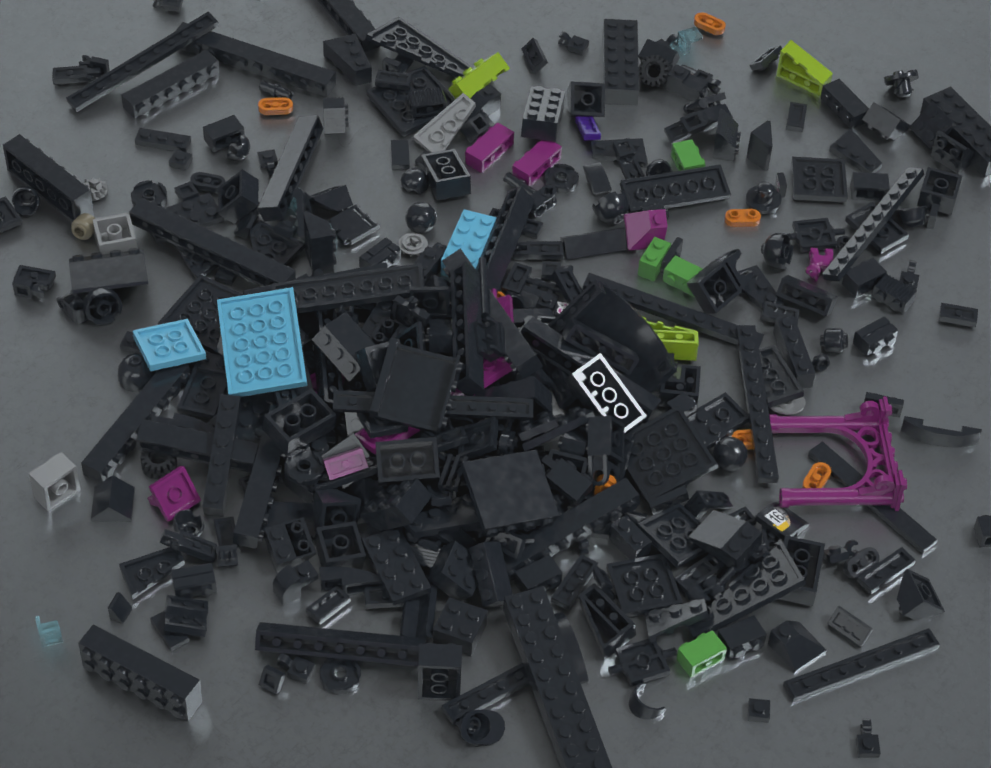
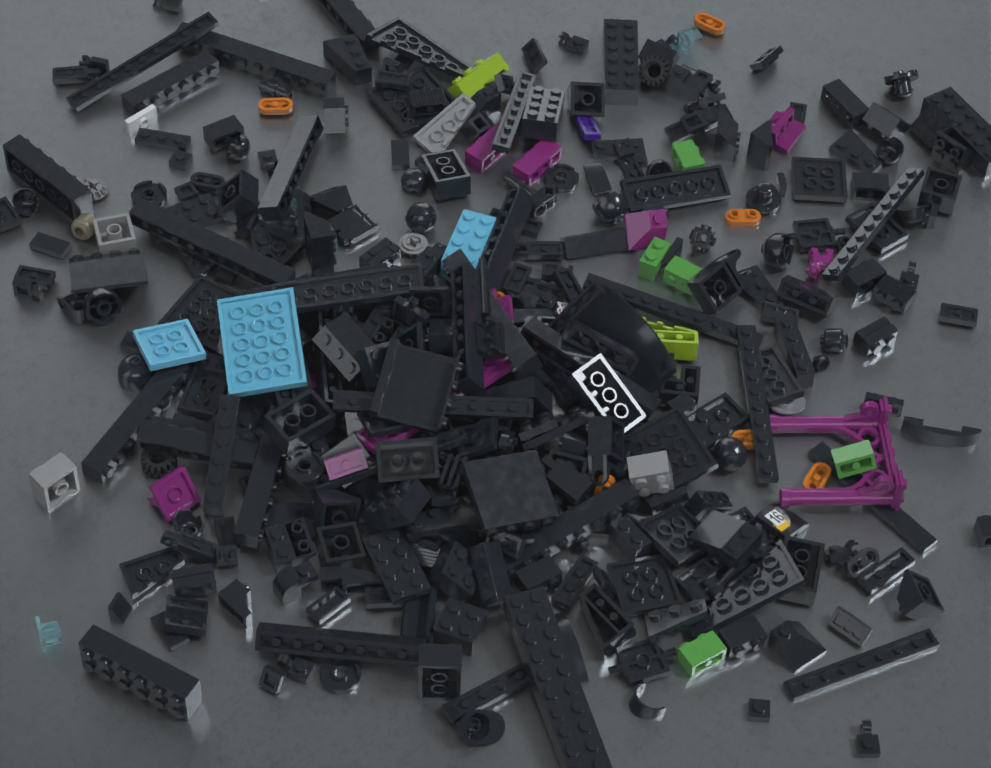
(50, 245): none -> black tile
(113, 501): black slope -> none
(141, 119): none -> white plate
(235, 600): none -> black arch
(504, 83): none -> black plate
(513, 113): none -> black plate
(650, 473): none -> light grey brick
(696, 237): none -> black brick
(785, 130): none -> magenta bracket
(802, 69): lime wedge -> none
(853, 459): none -> bright green brick
(890, 150): none -> black hair

